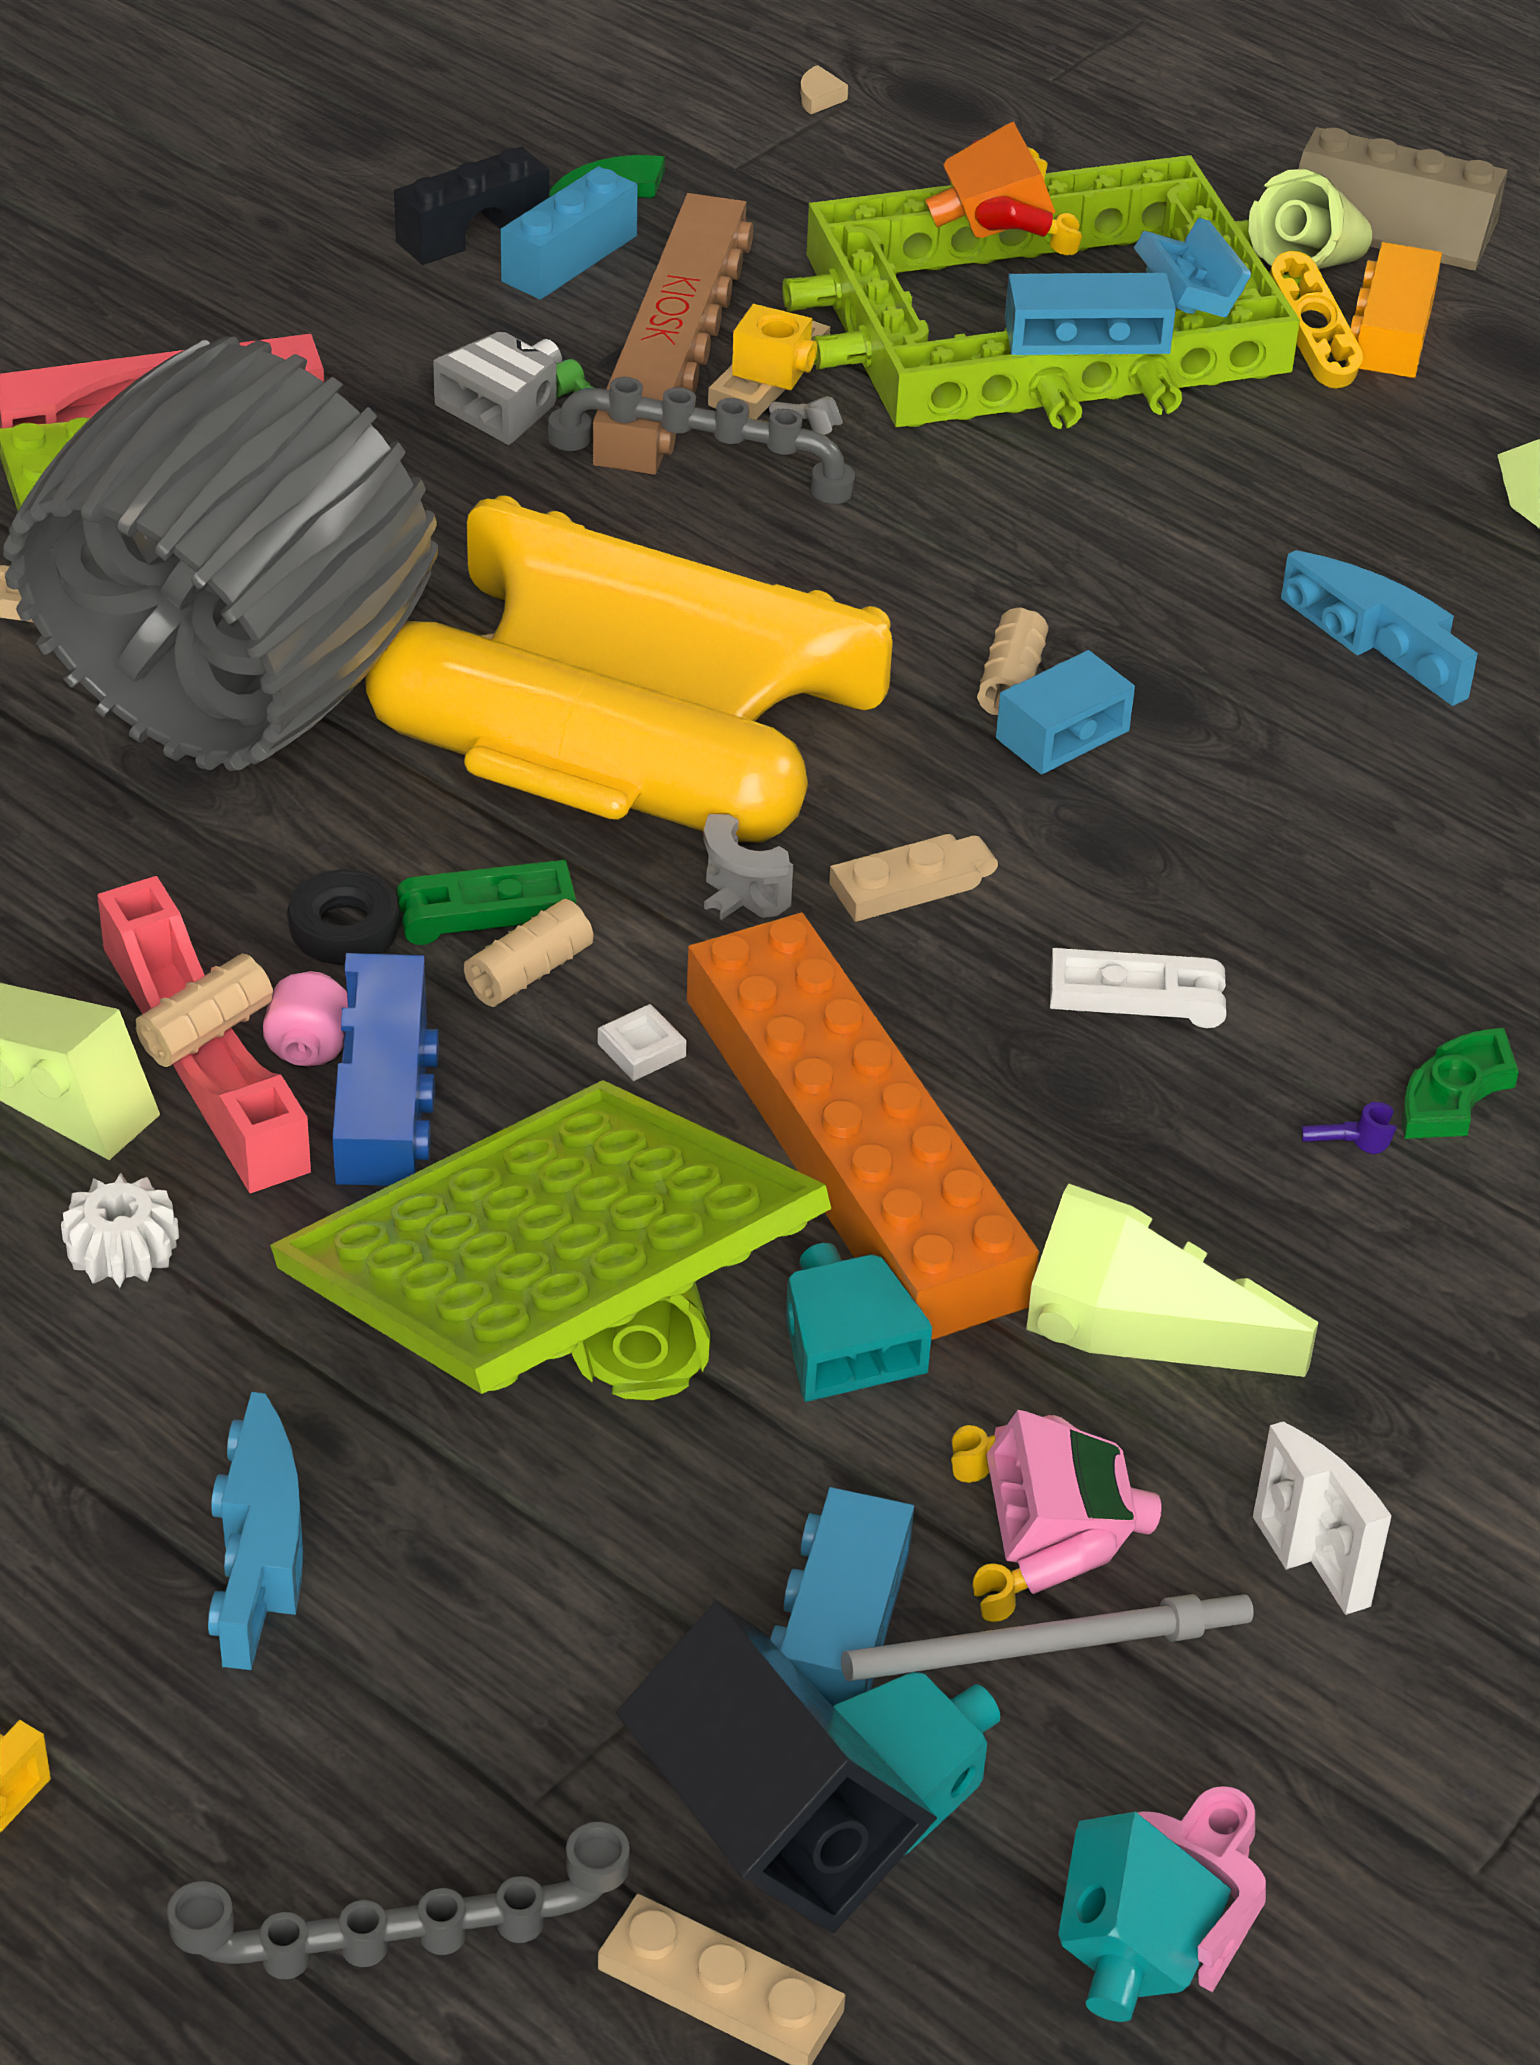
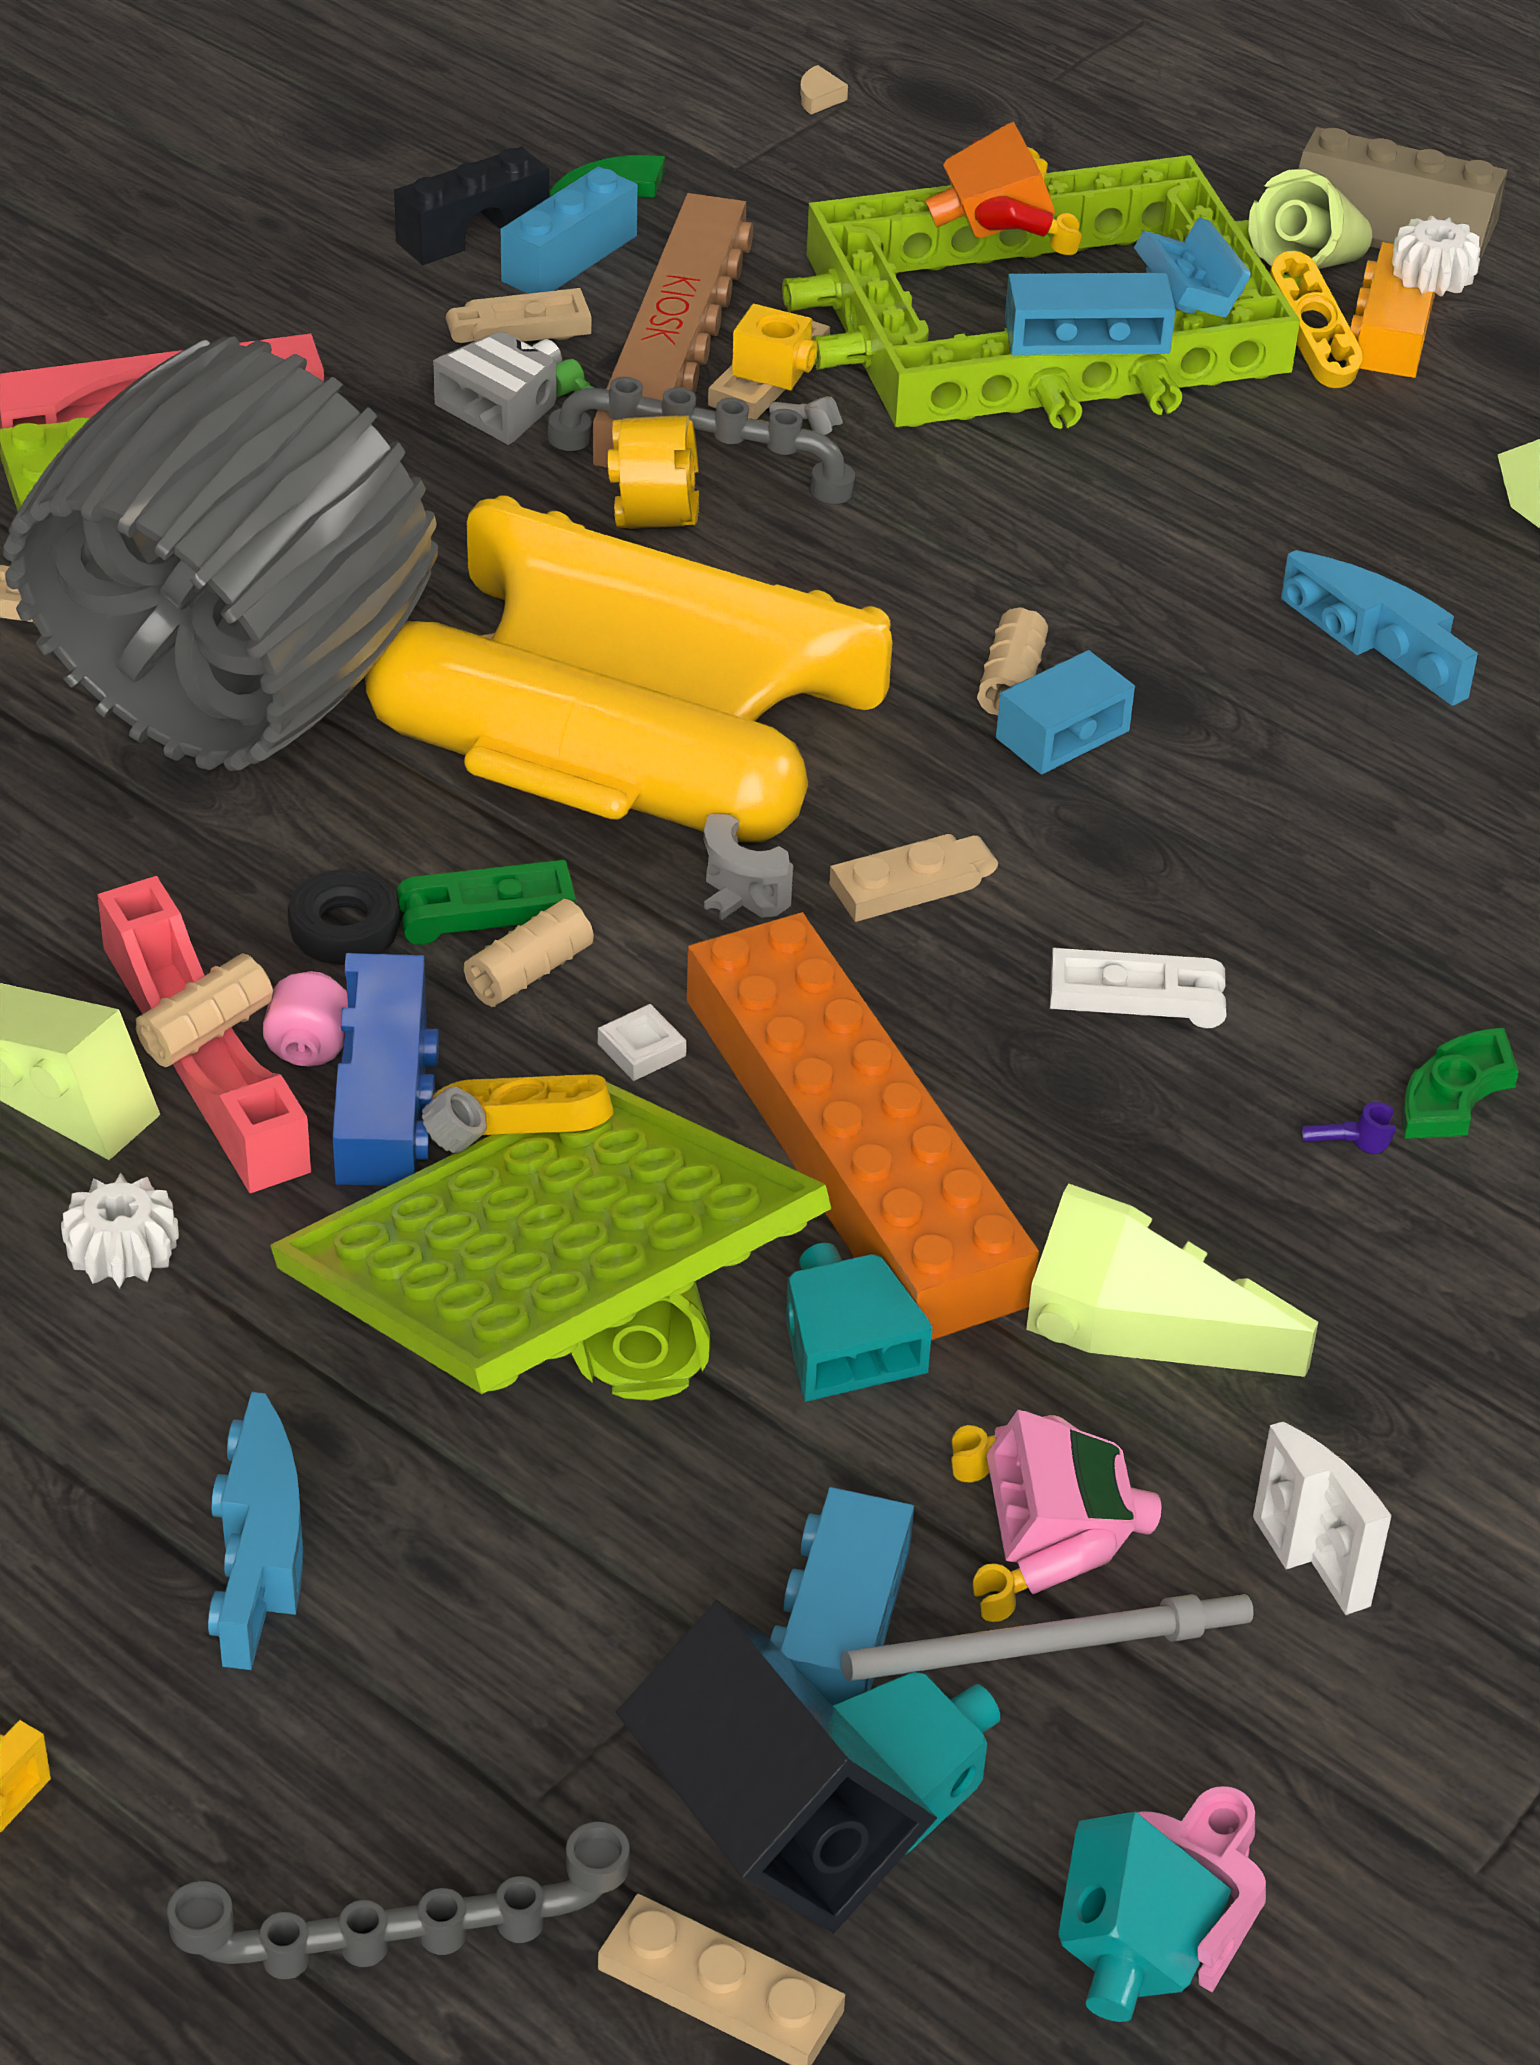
(454, 1119): none -> light grey axle
(523, 316): none -> tan hinge
(540, 1103): none -> yellow beam
(655, 472): none -> yellow brick
(1436, 255): none -> white gear

